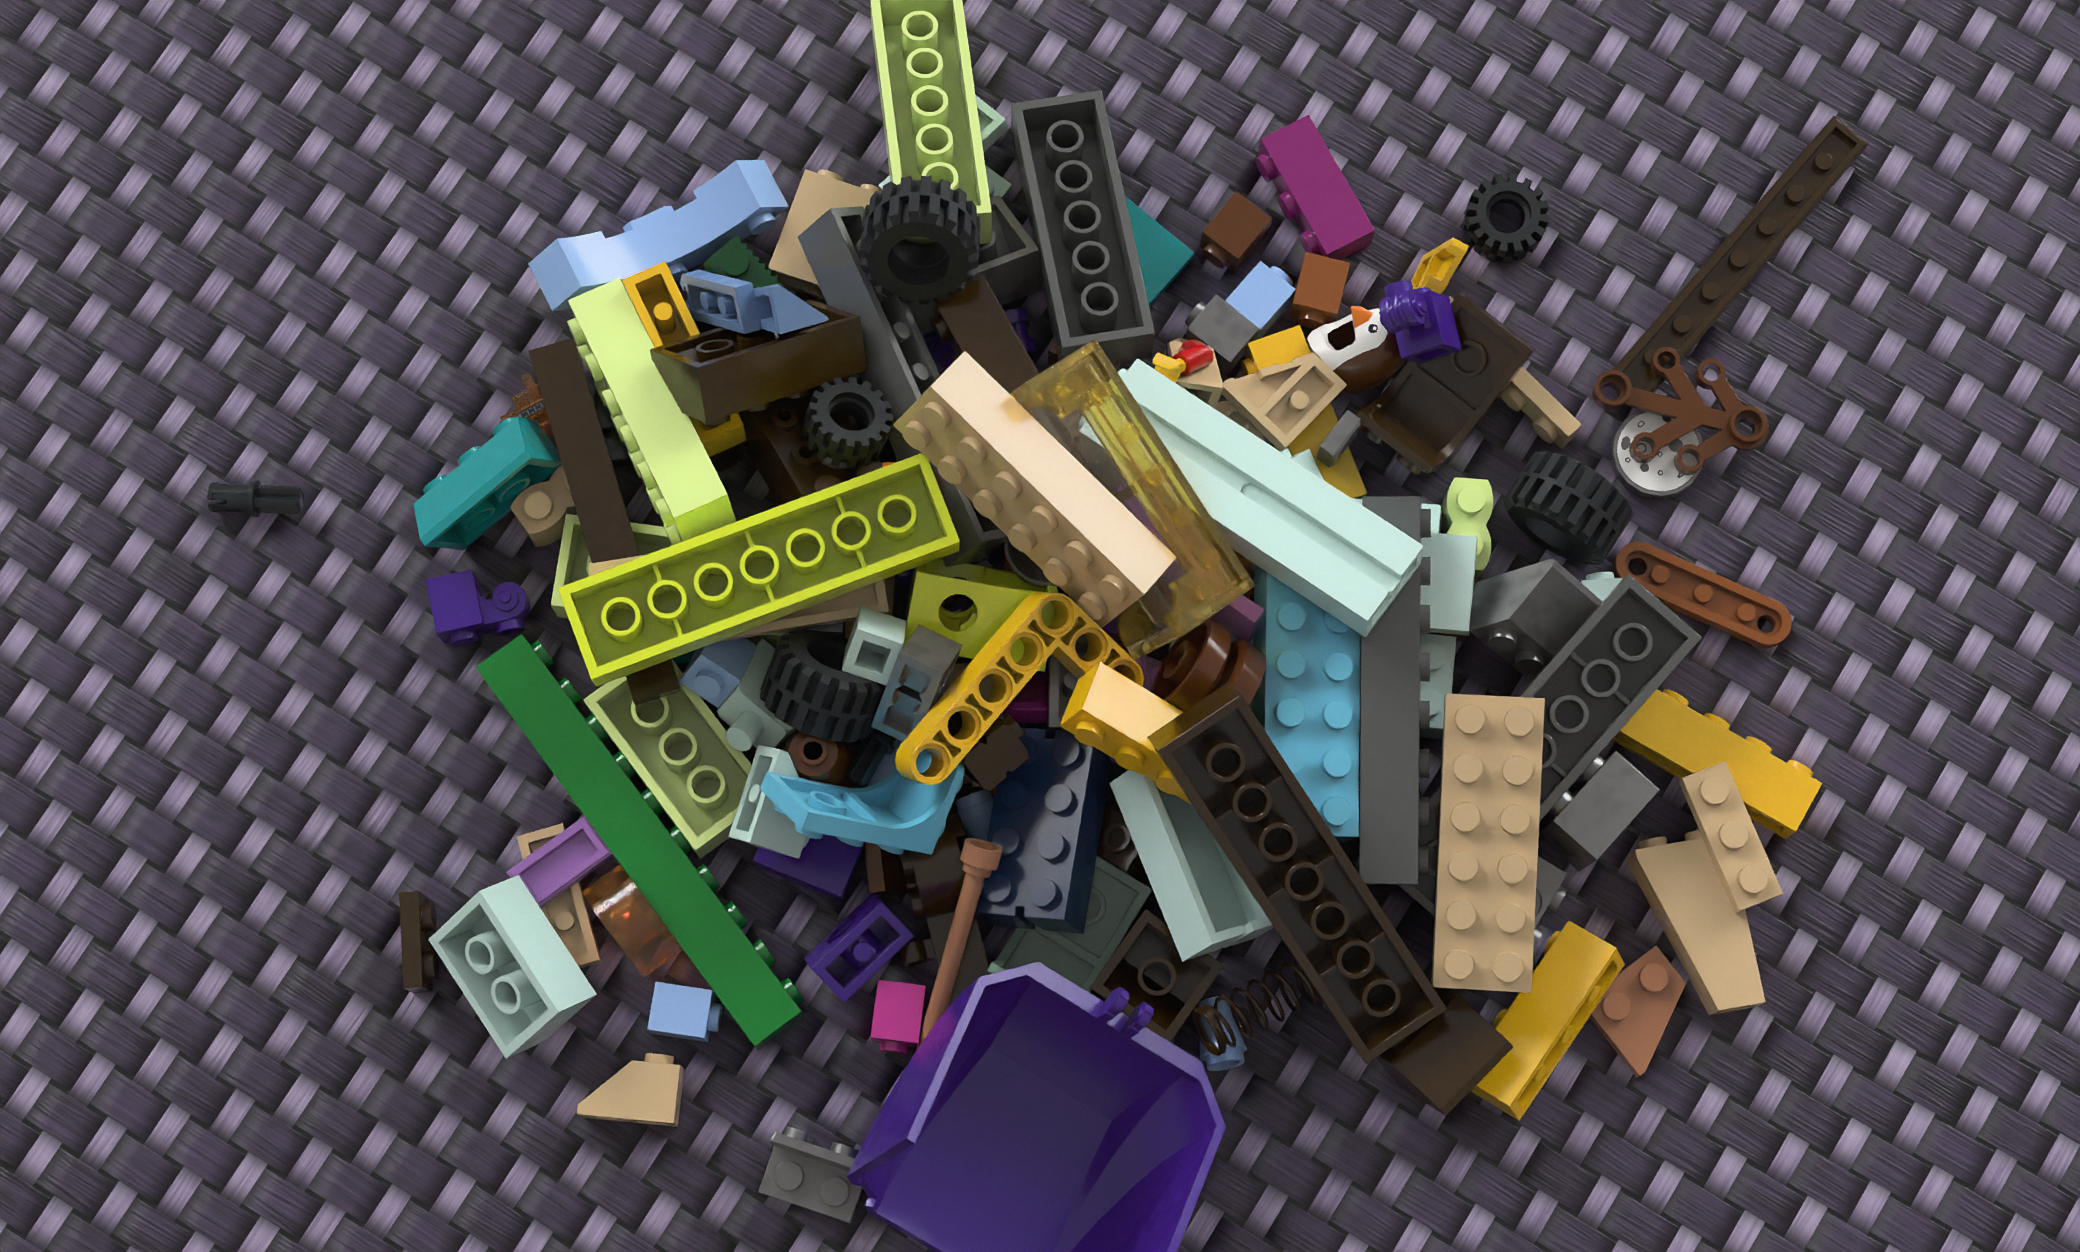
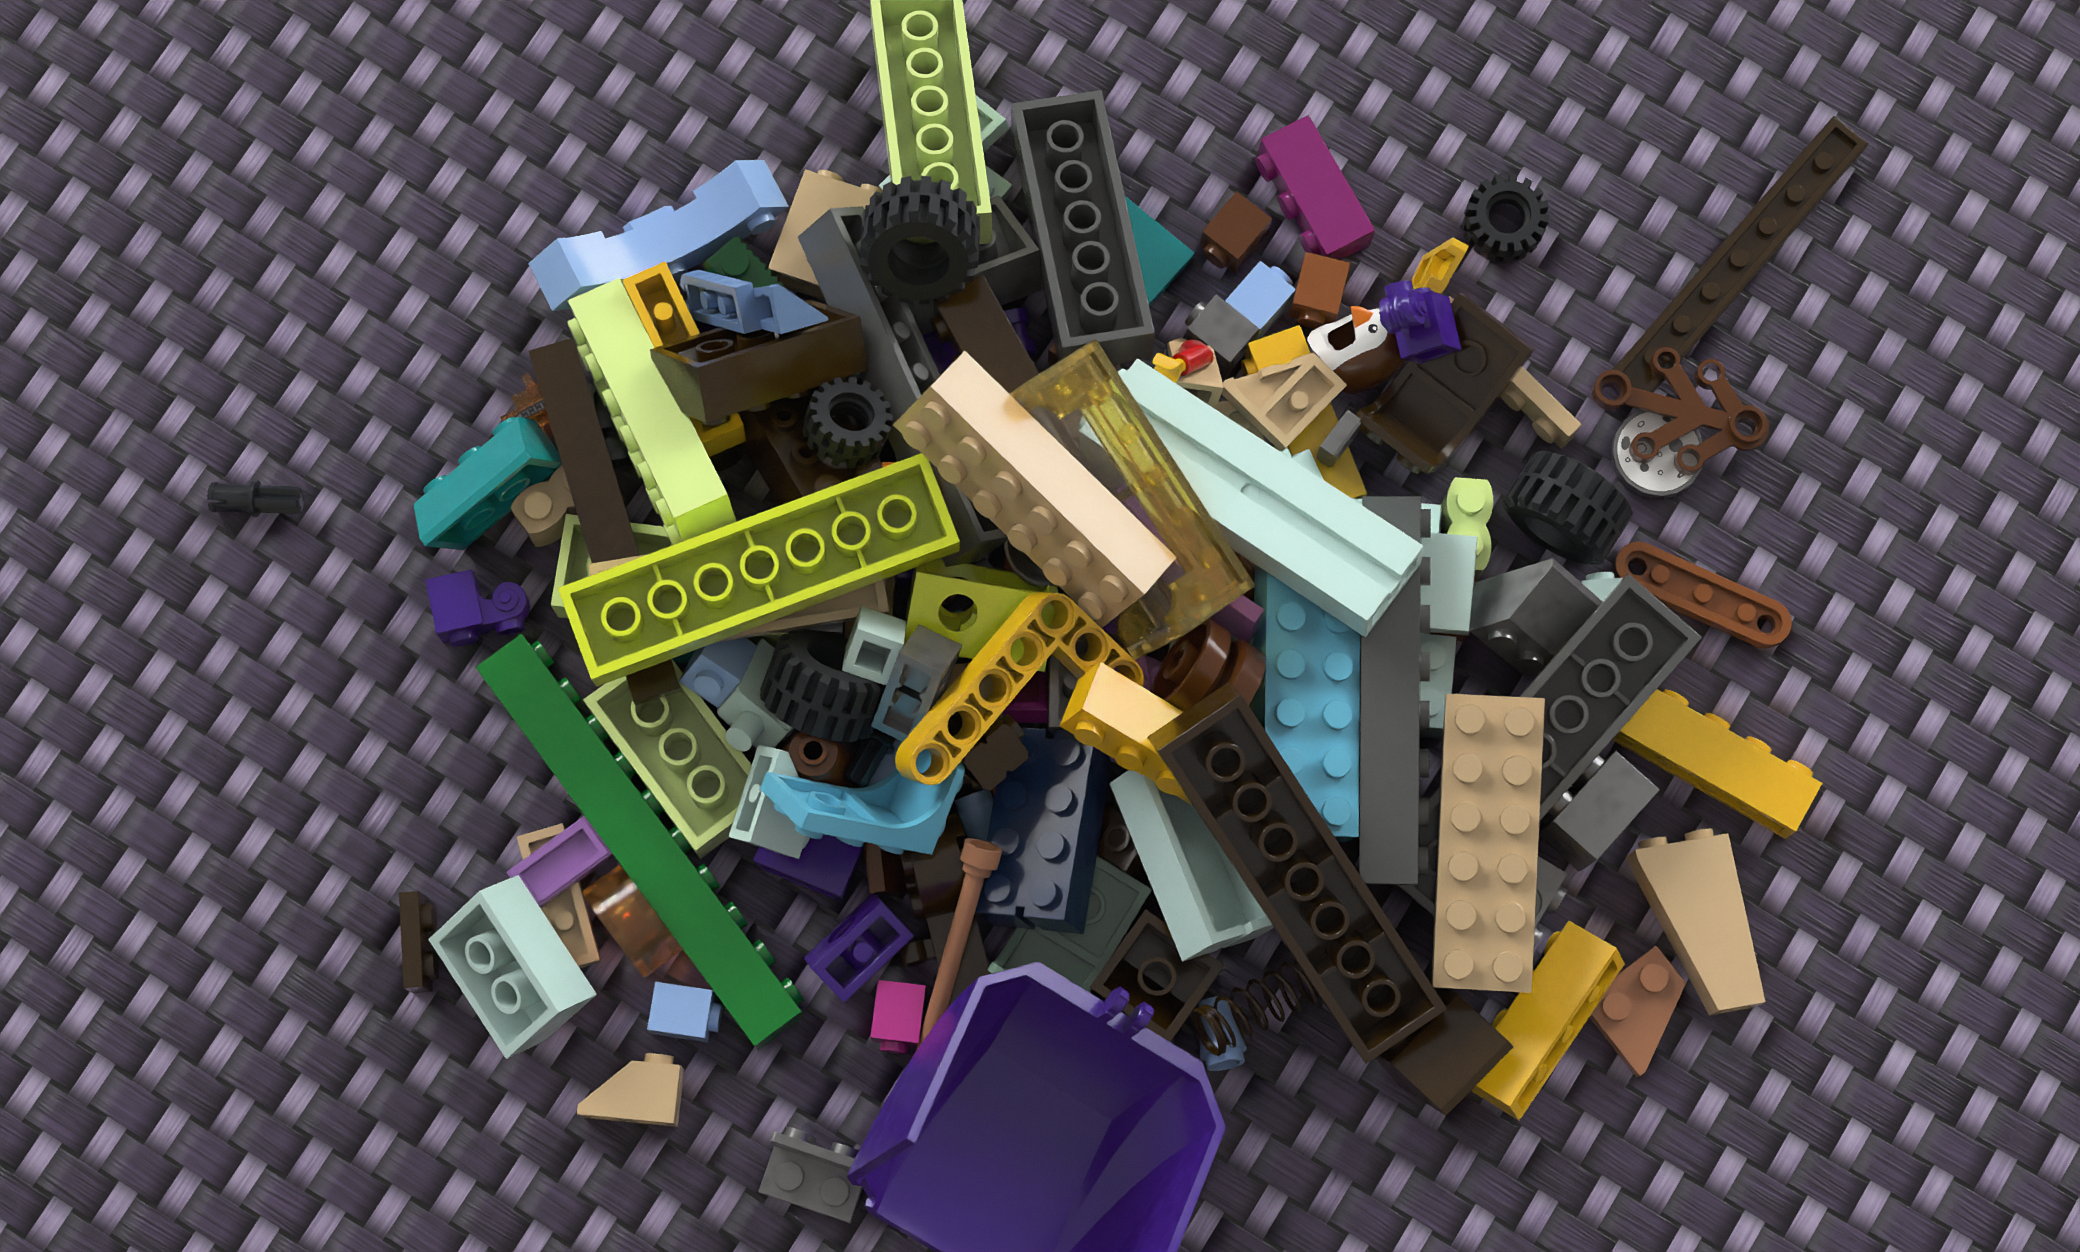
(1730, 837): tan plate -> none

